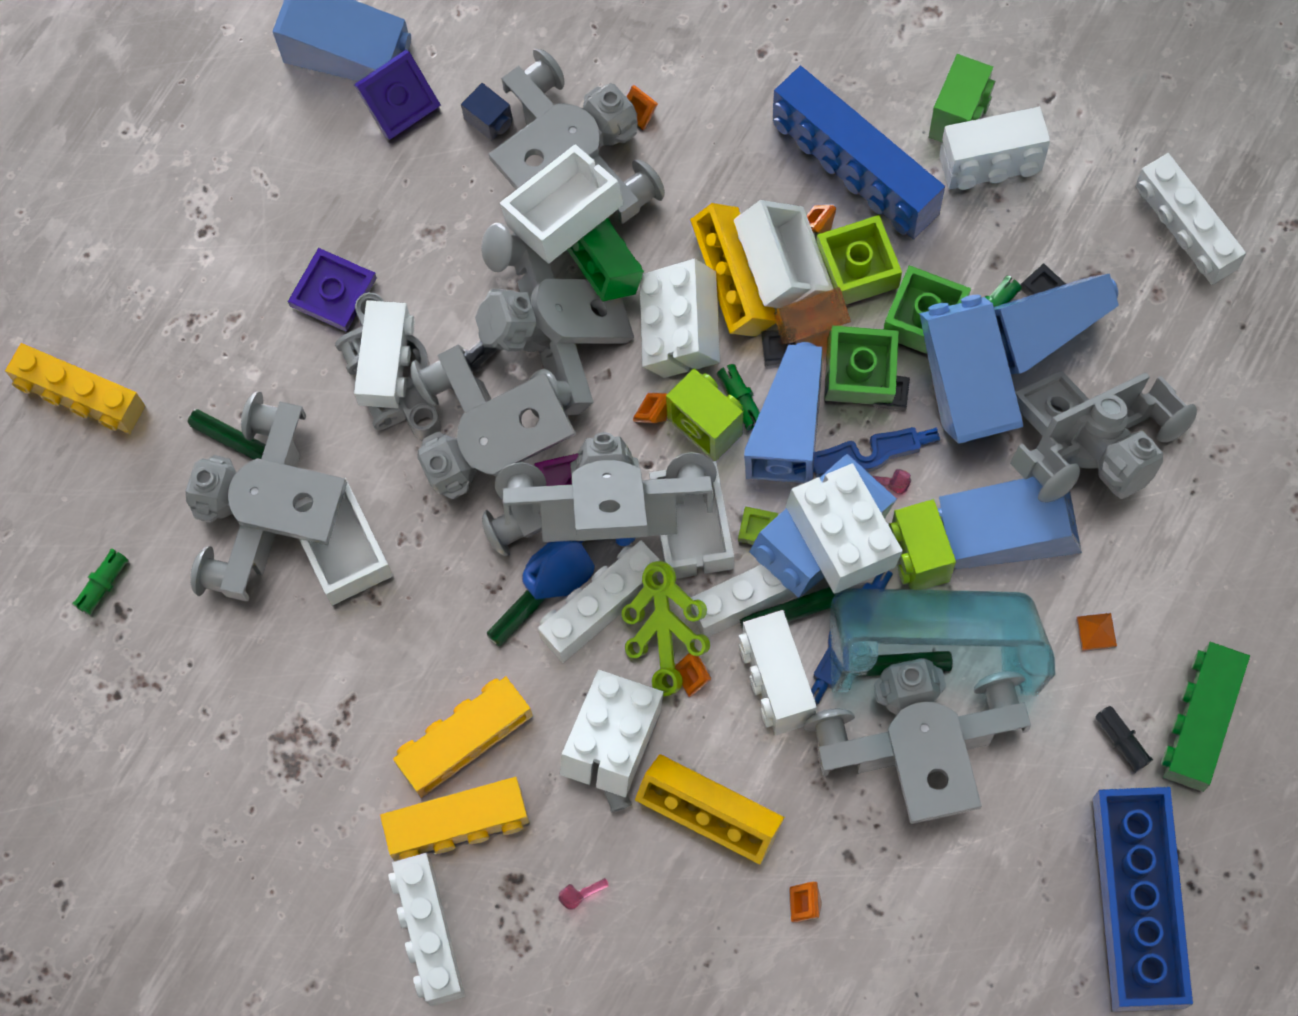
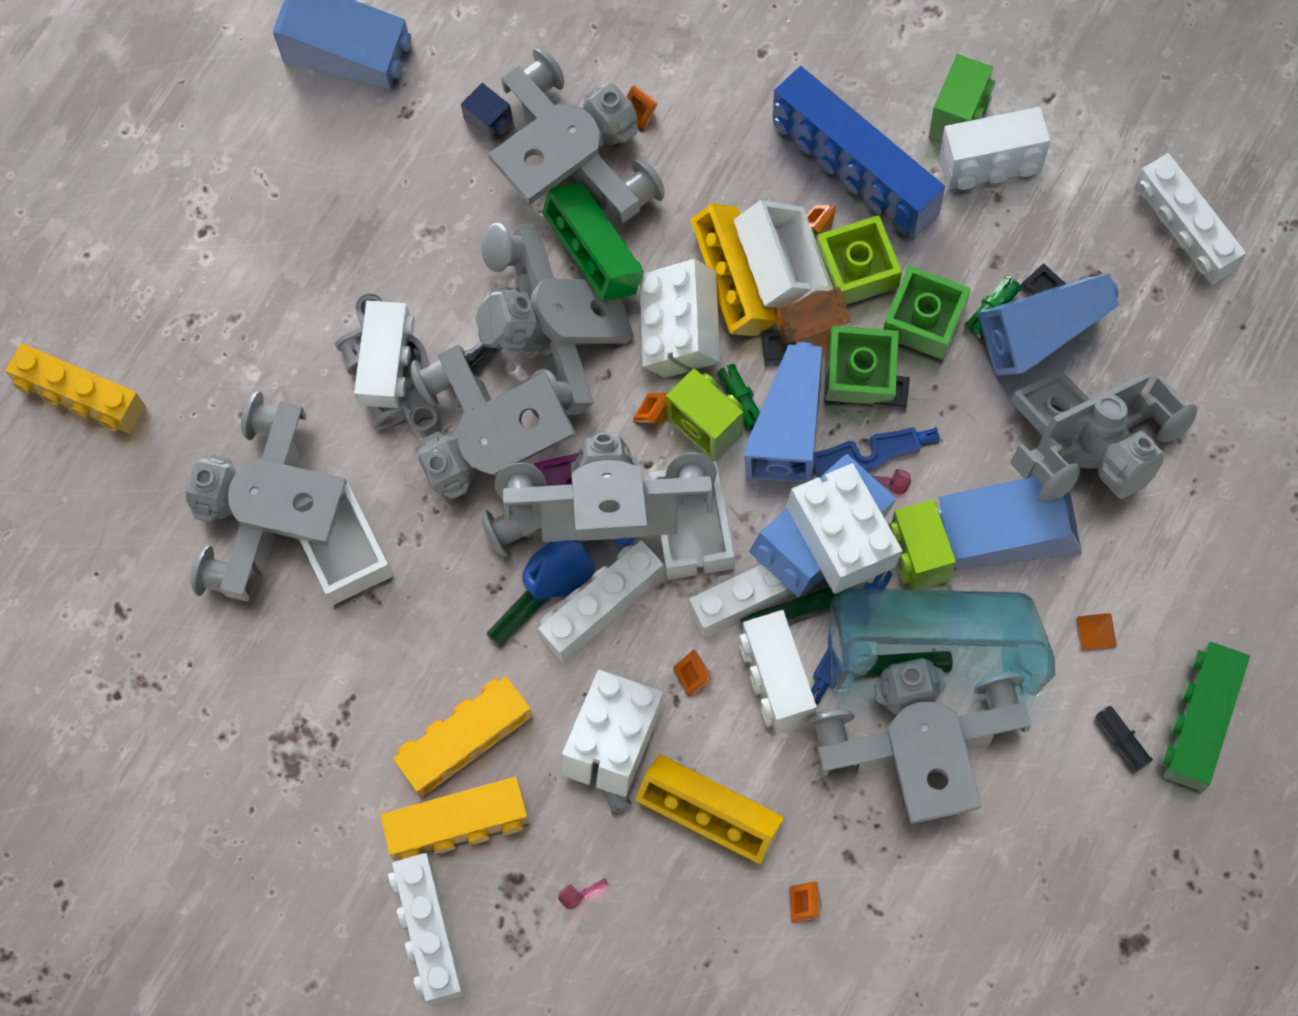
(100, 582): green pin -> none
(225, 434): dark green axle -> none
(331, 289): dark purple plate -> none
(397, 94): dark purple plate -> none
(562, 203): white piece -> none
(664, 623): lime plant -> none
(753, 523): lime plate -> none
(970, 369): medium blue slope -> none
(1142, 899): blue brick -> none

